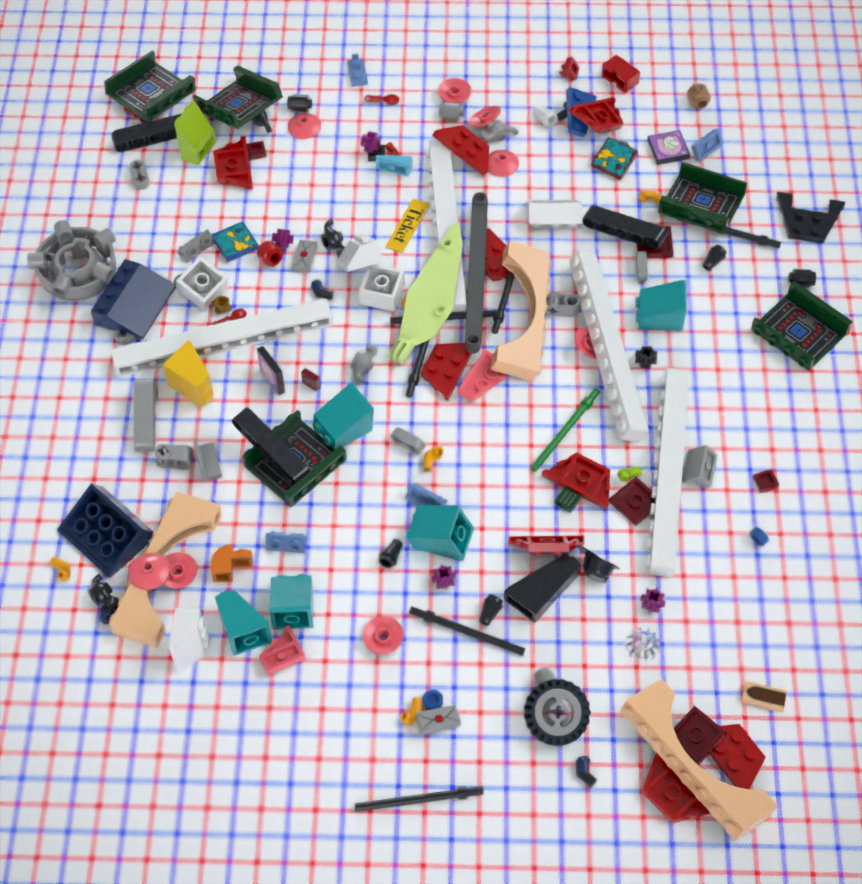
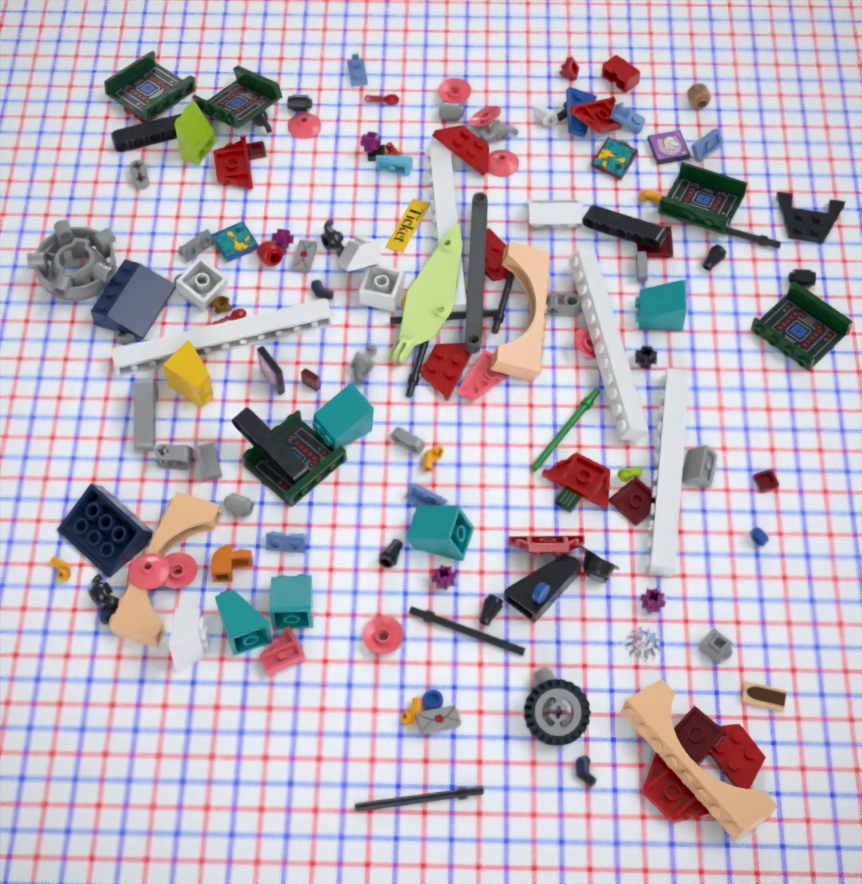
(238, 505): none -> light grey brick
(540, 592): none -> blue tile
(627, 117): none -> medium blue plate
(716, 646): none -> light grey window

